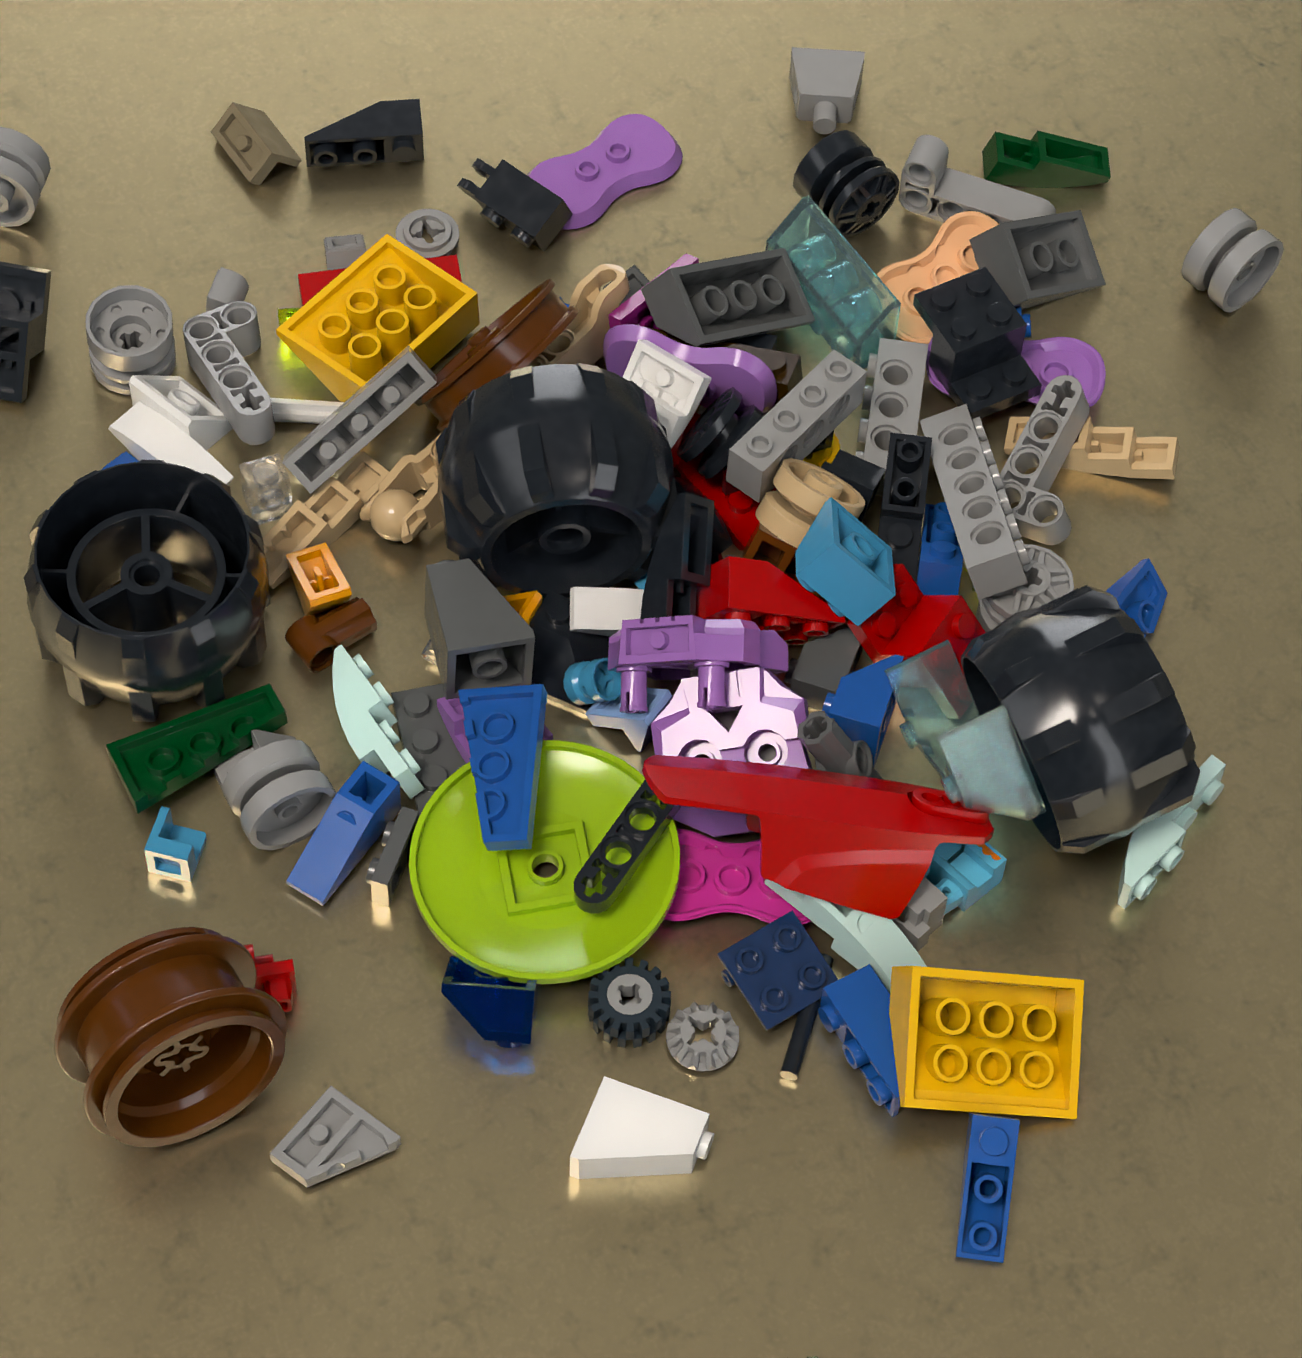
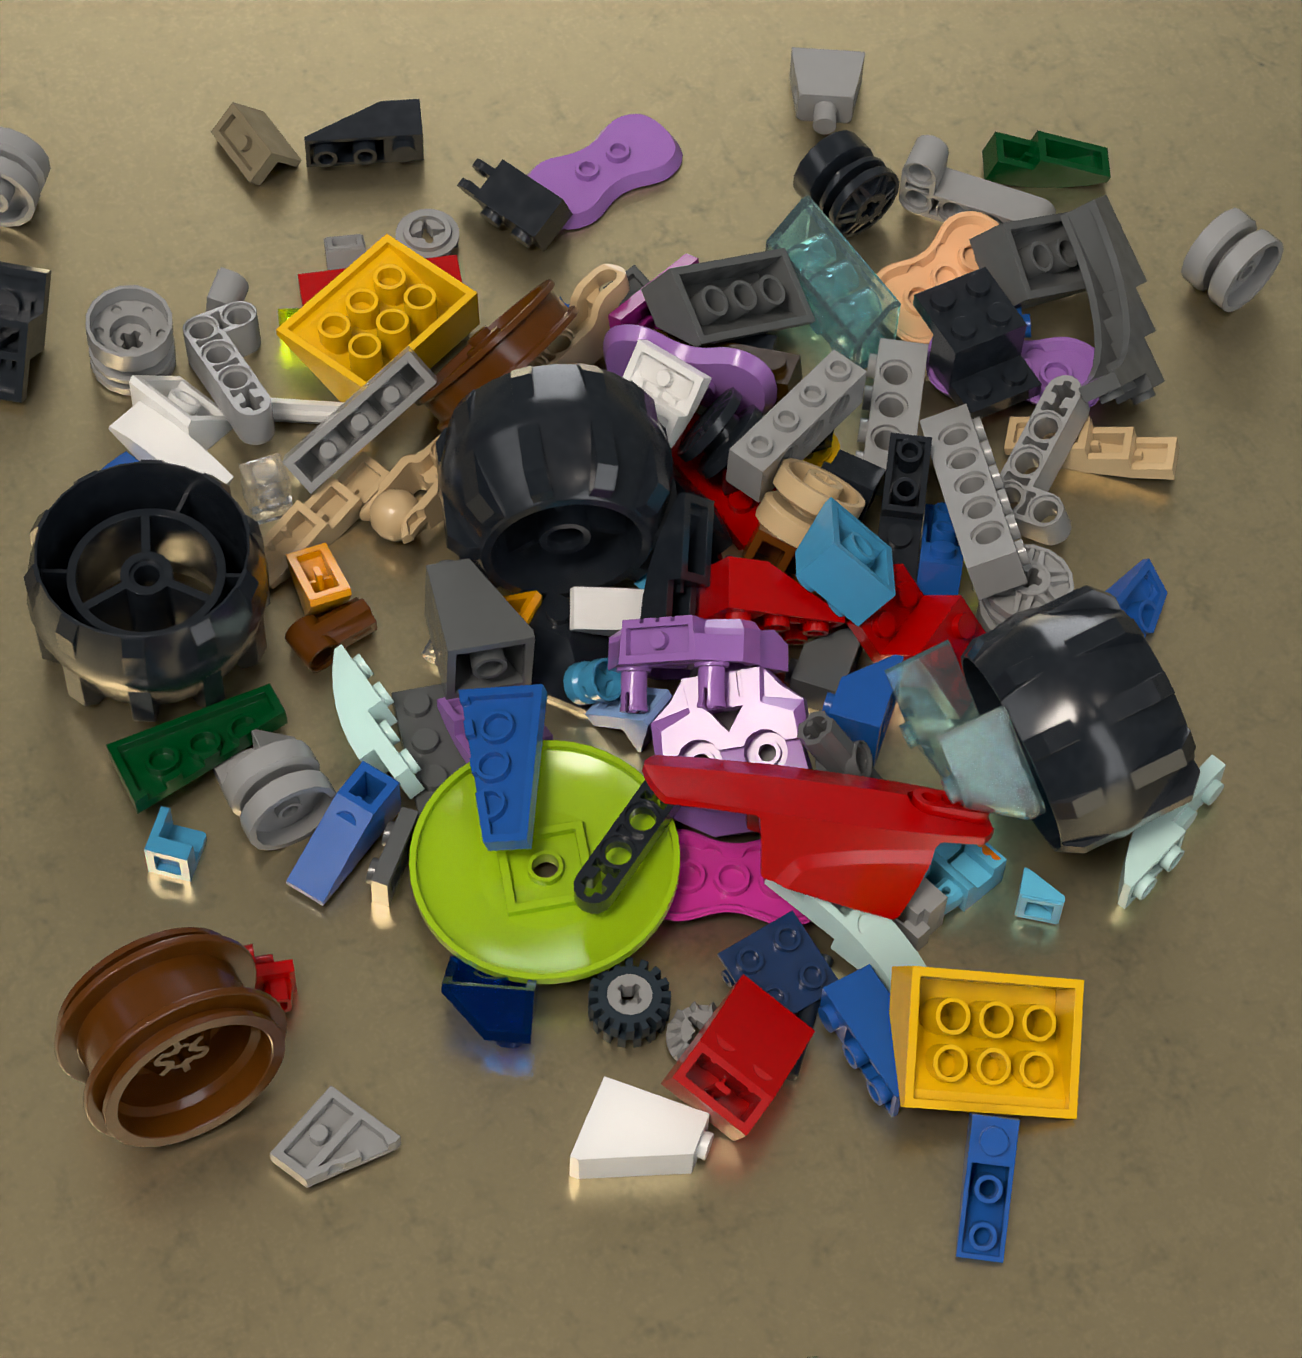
(739, 1059): none -> red slope
(1038, 899): none -> medium azure slope
(1111, 272): none -> dark grey arch

